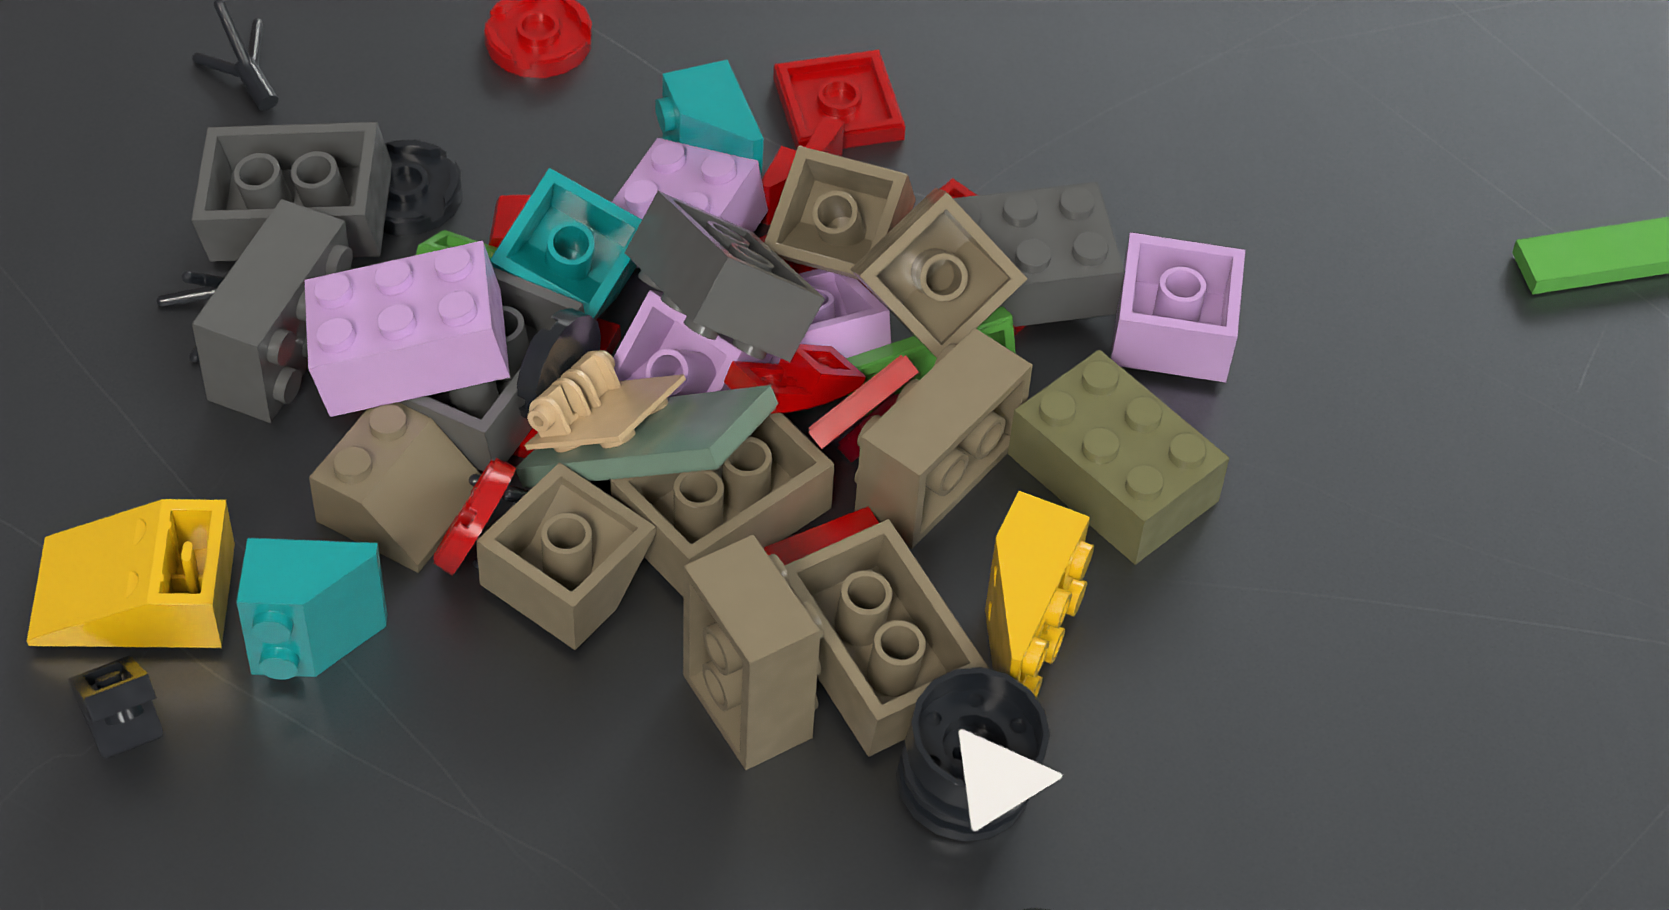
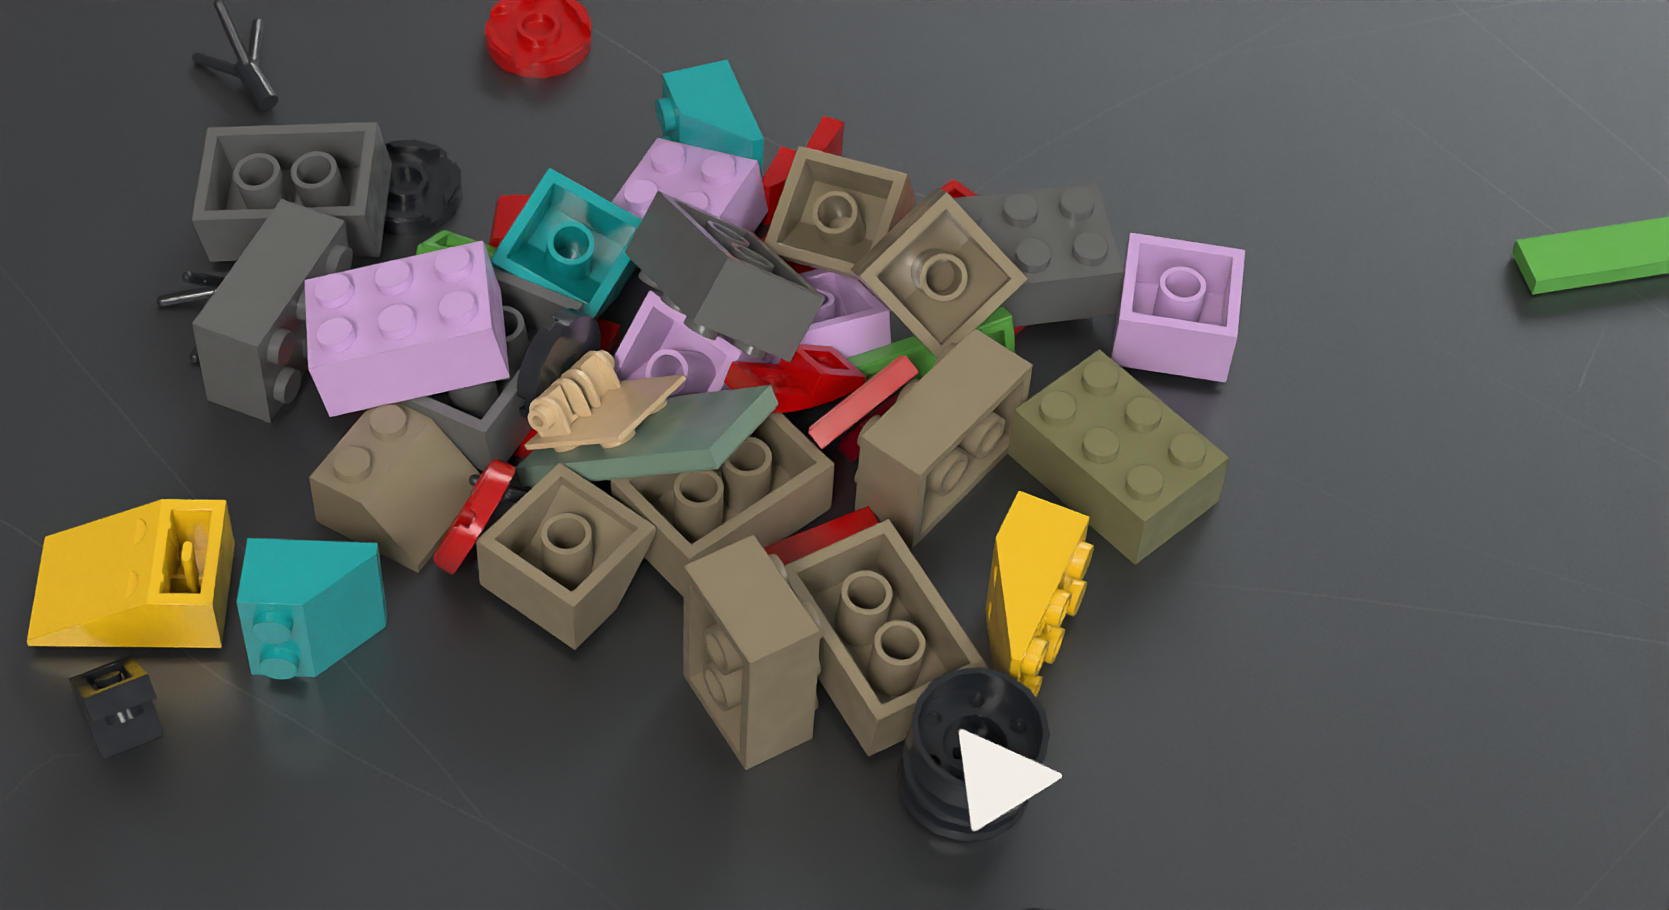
(843, 88): red tile -> none

